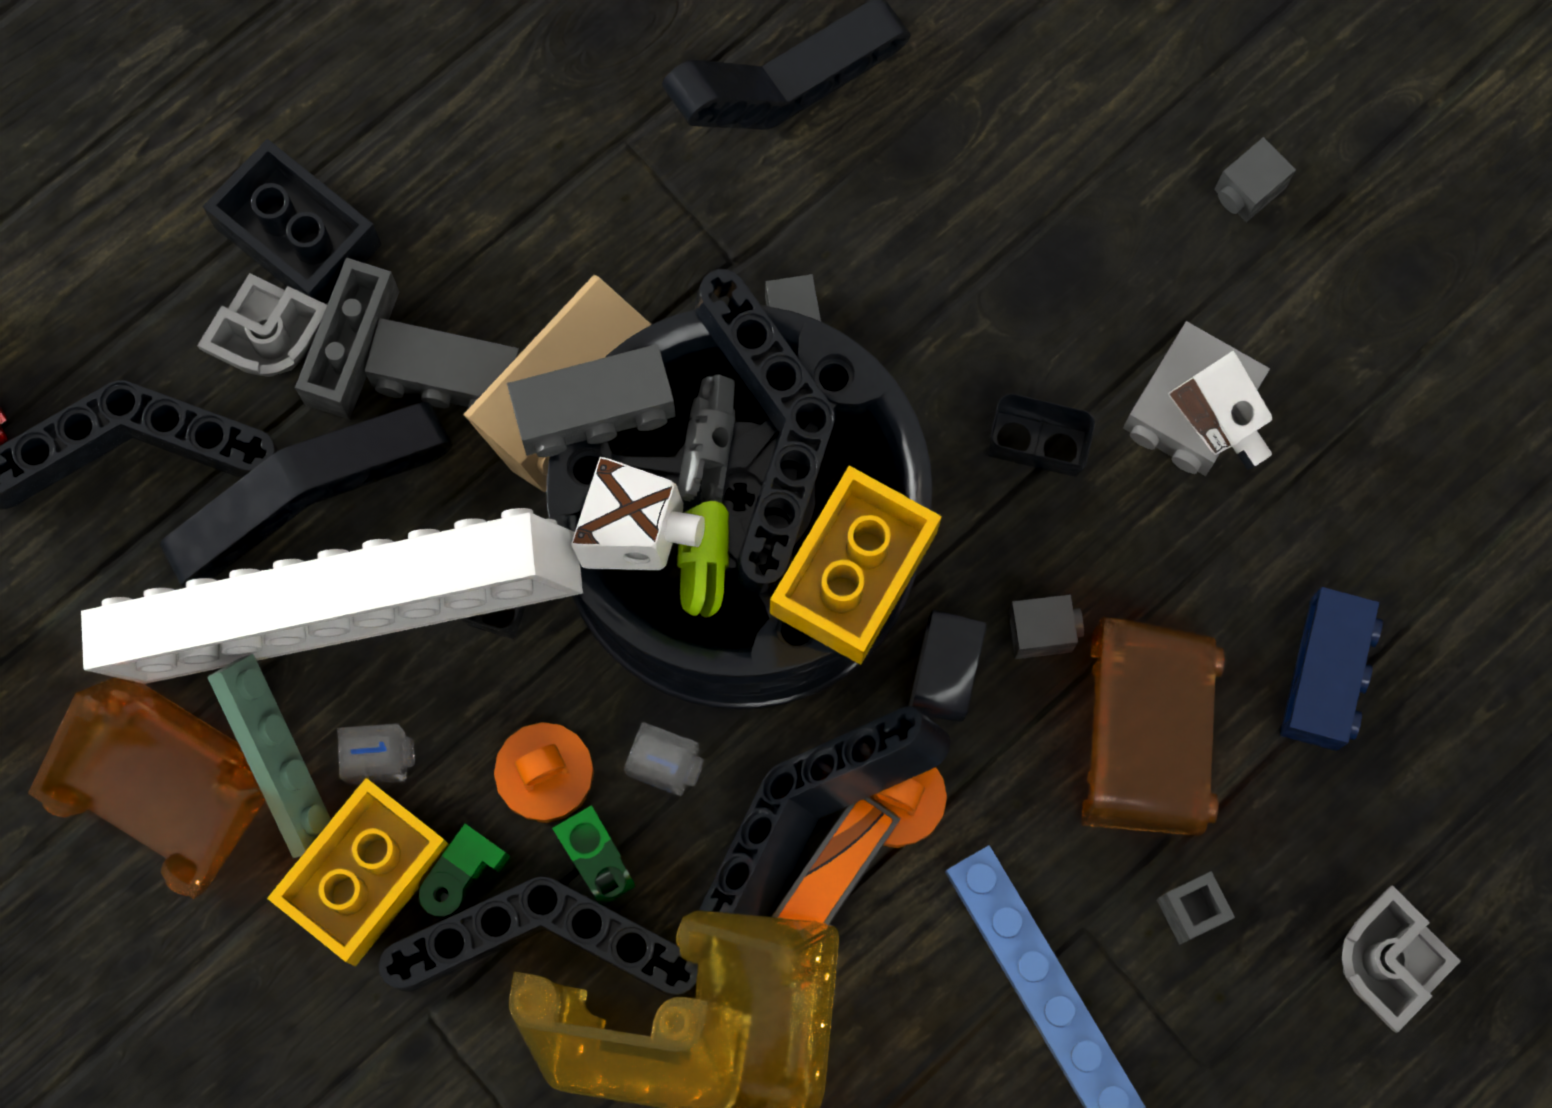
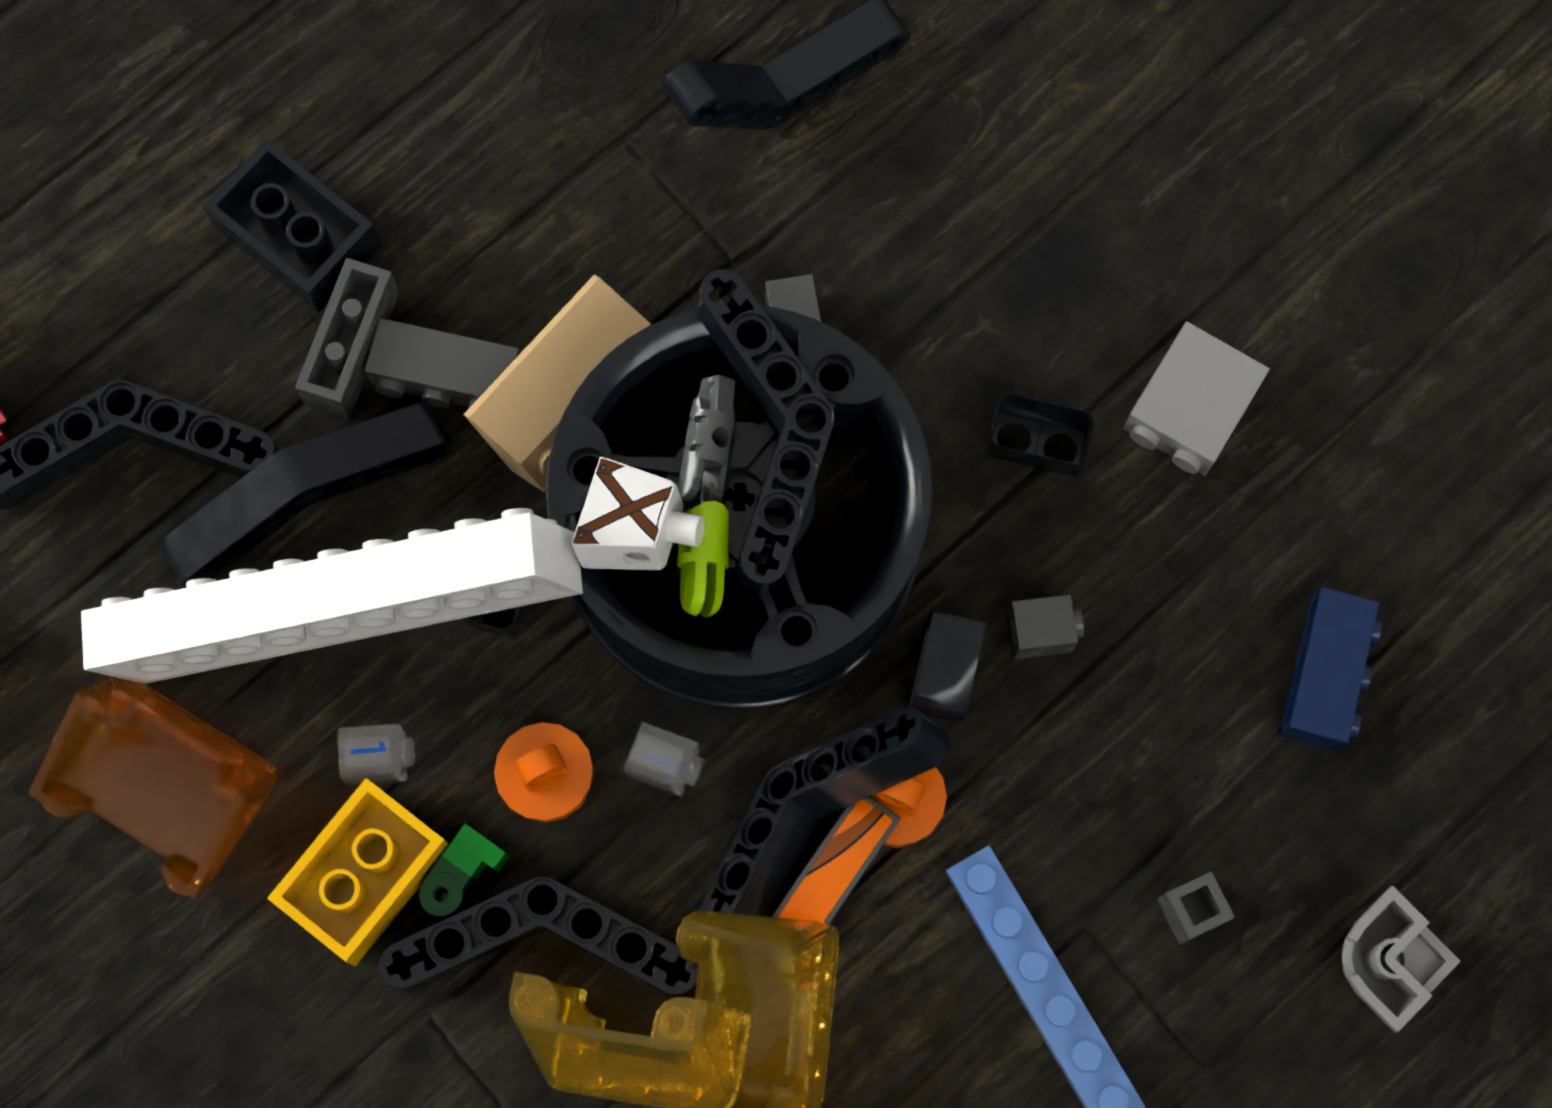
(264, 328): light grey brick -> none
(271, 752): sand green plate -> none
(592, 401): dark grey brick -> none
(594, 855): leg -> none
(854, 564): yellow brick -> none
(1152, 729): clear orange windscreen -> none
(1226, 410): white torso -> none
(1254, 180): dark grey brick -> none

